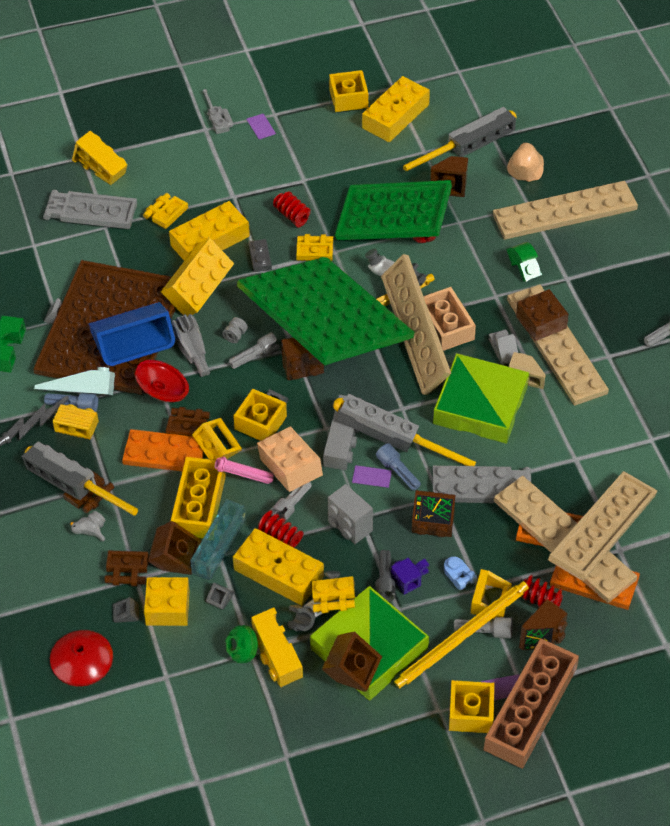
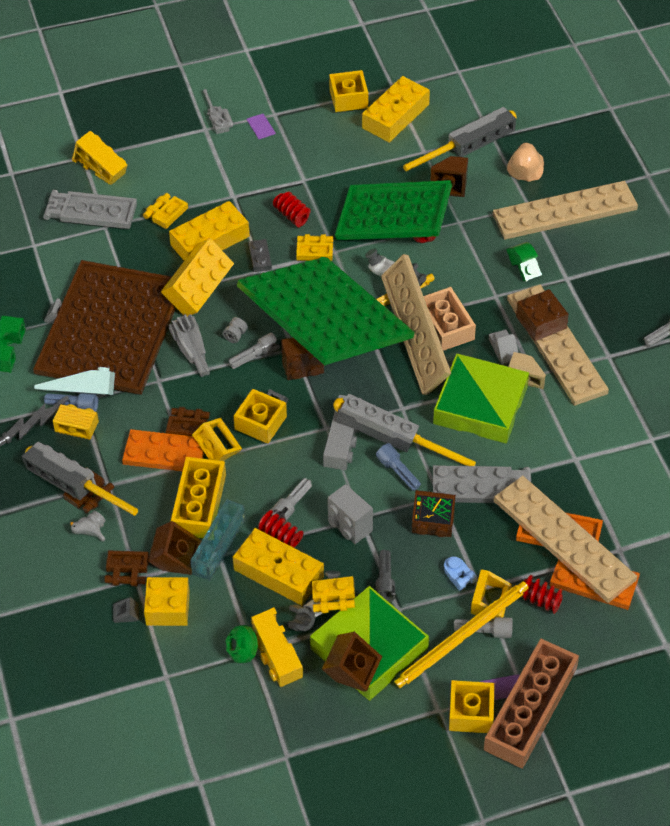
(85, 666): red dish -> none
(133, 334): blue windscreen -> none
(161, 381): red dish -> none
(219, 596): dark grey slope -> none
(223, 464): bright pink axle -> none
(290, 459): light nougat brick -> none
(372, 476): medium lavender sticker -> none
(407, 575): dark purple brick -> none
(545, 624): reddish brown slope -> none
(602, 526): tan plate -> none

